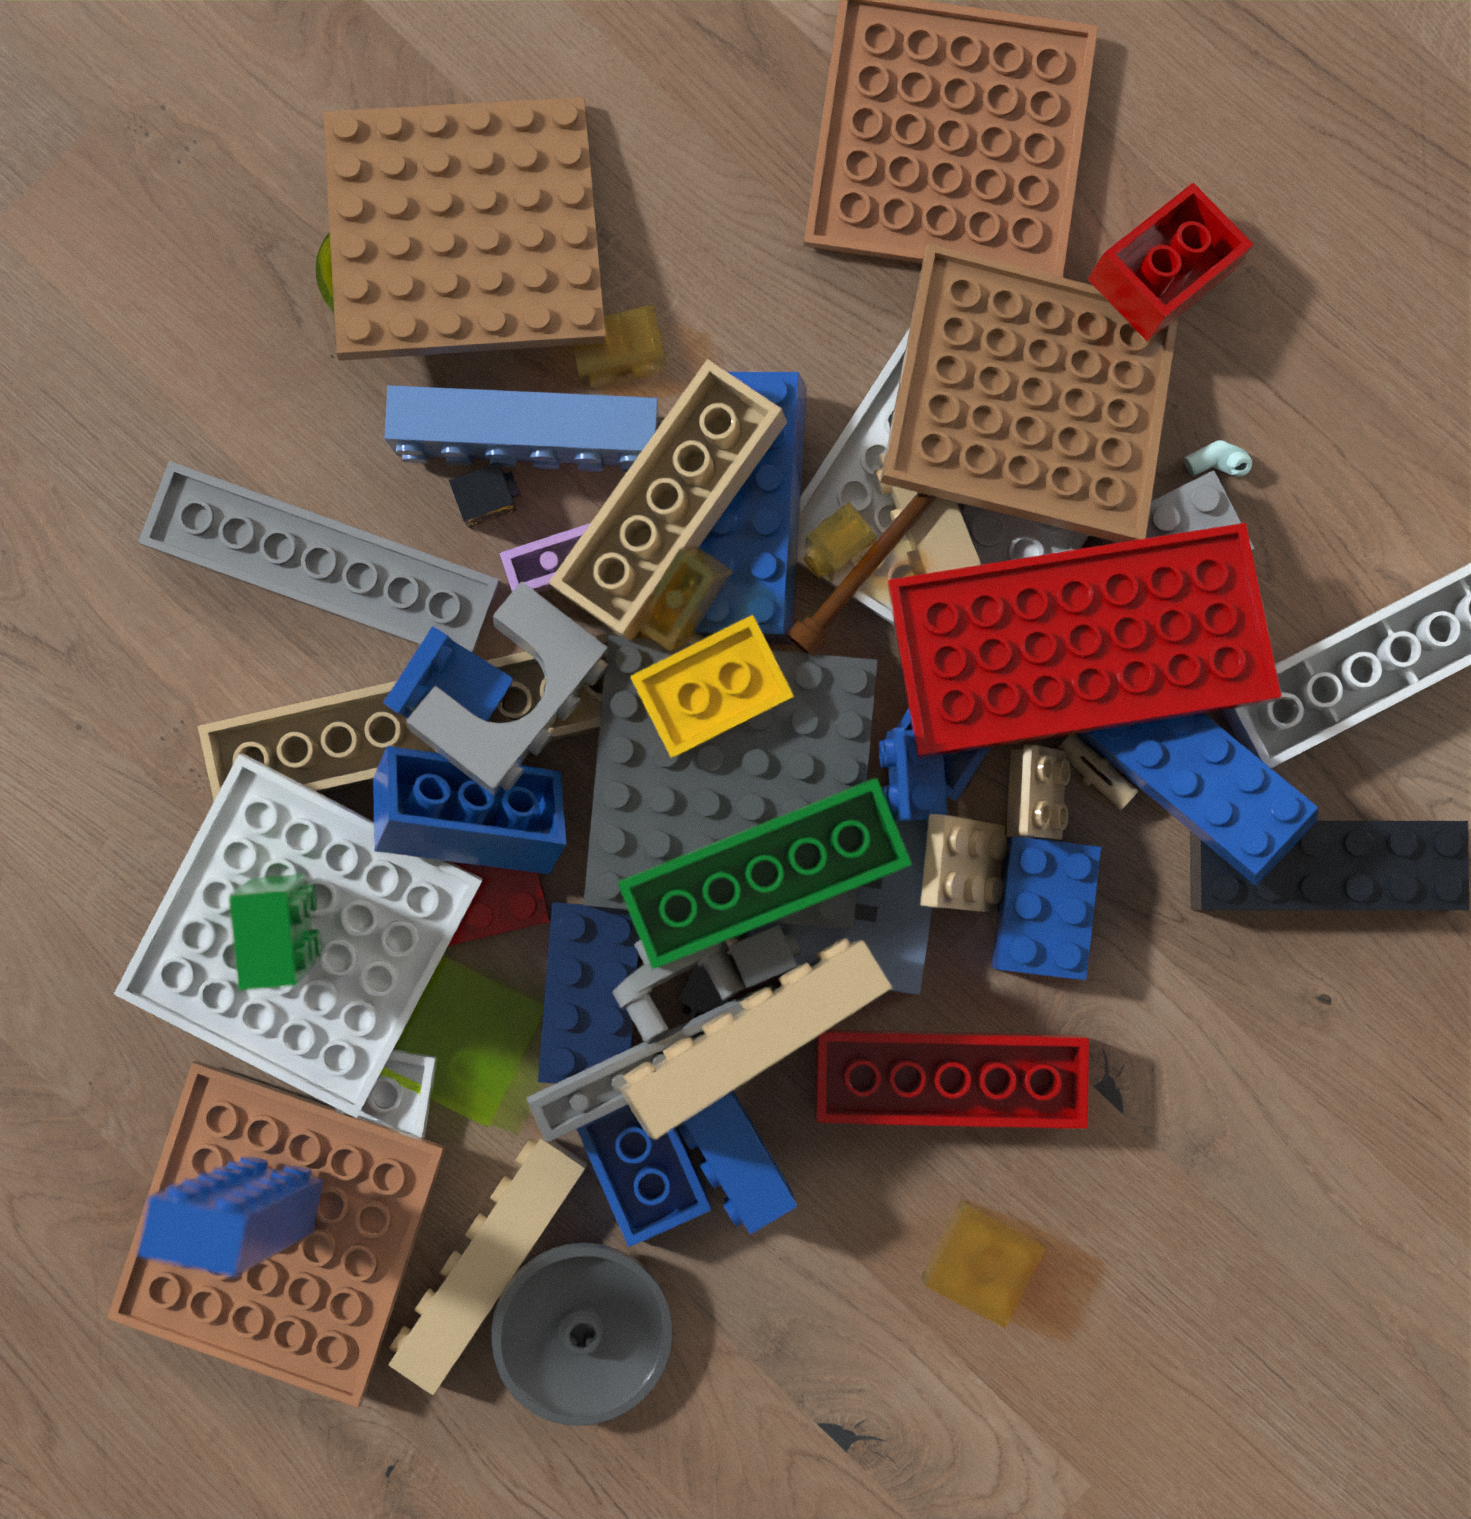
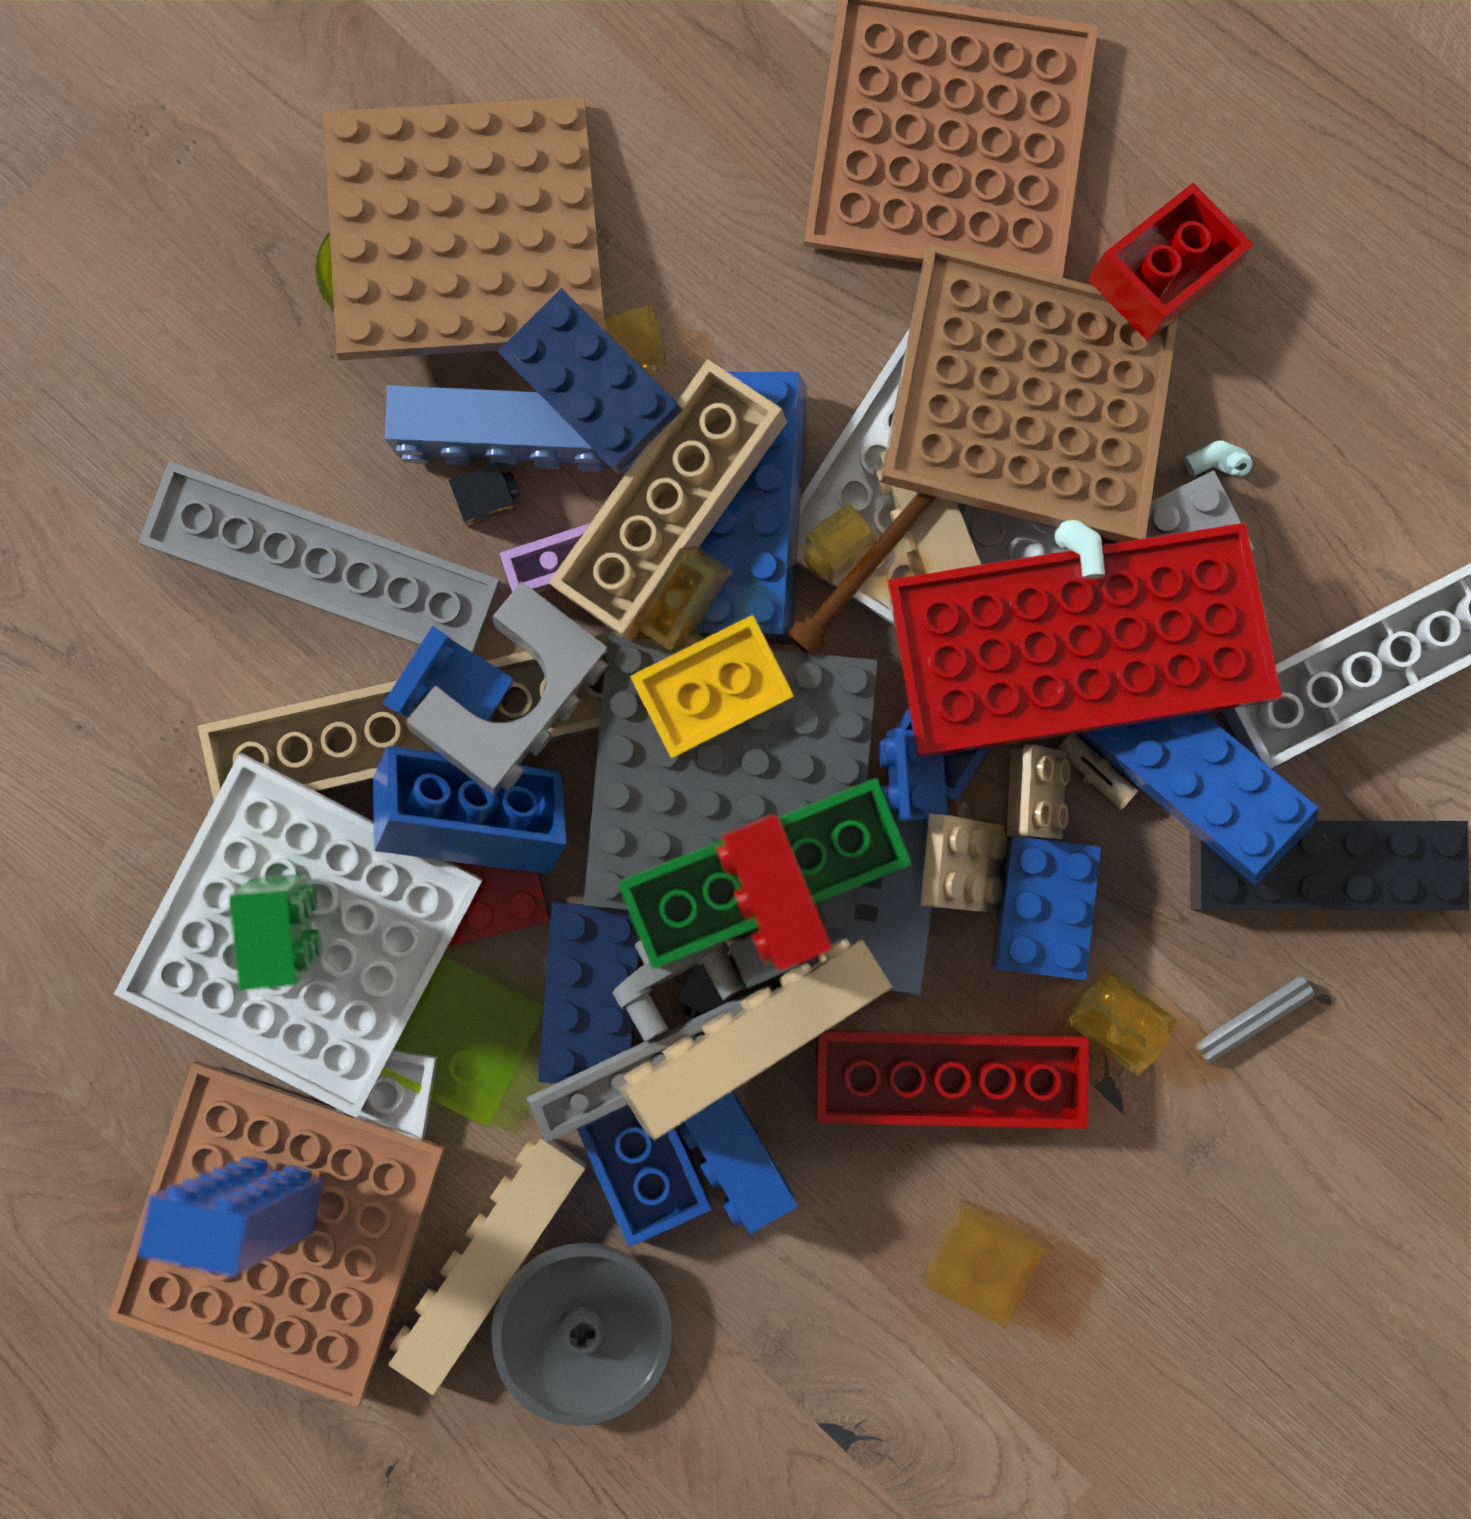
(590, 380): none -> dark blue plate
(773, 893): none -> red brick
(1085, 543): none -> light aqua arm
(1122, 1021): none -> clear yellow brick
(1254, 1020): none -> light grey axle

